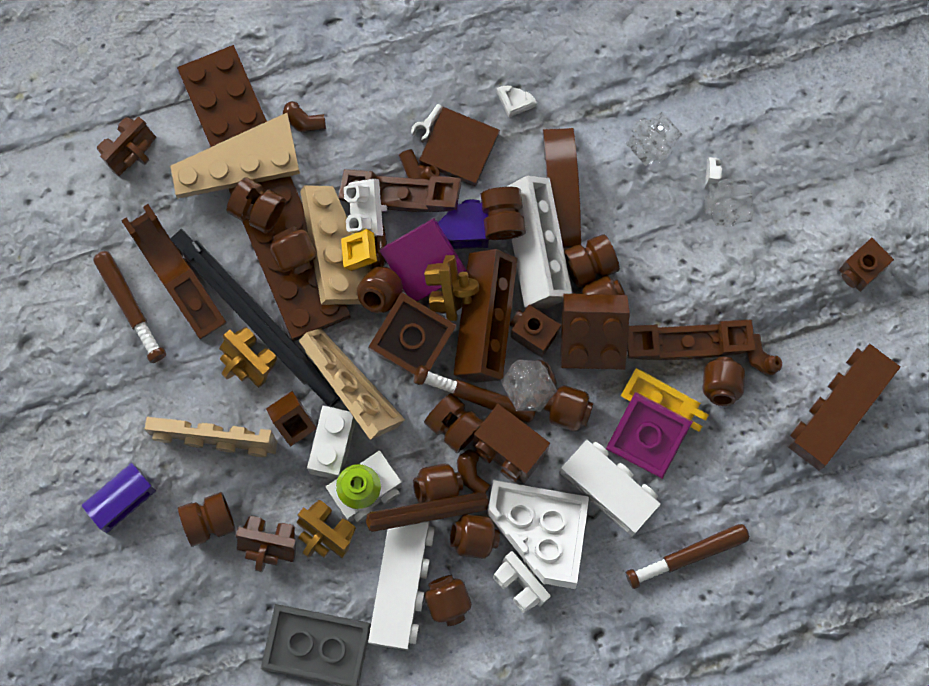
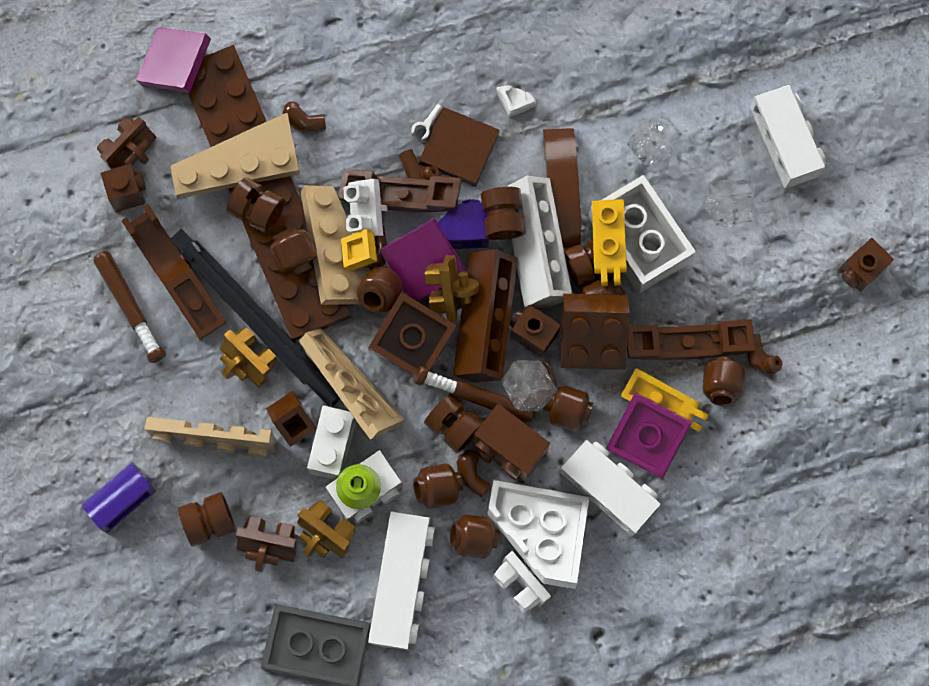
(124, 187): none -> reddish brown brick
(173, 59): none -> tile
(427, 511): reddish brown axle -> none
(447, 600): reddish brown head -> none
(609, 239): none -> yellow hinge
(652, 236): none -> white brick
(698, 551): reddish brown piece -> none
(713, 171): white tile -> none
(788, 136): none -> white brick
(843, 407): reddish brown brick -> none

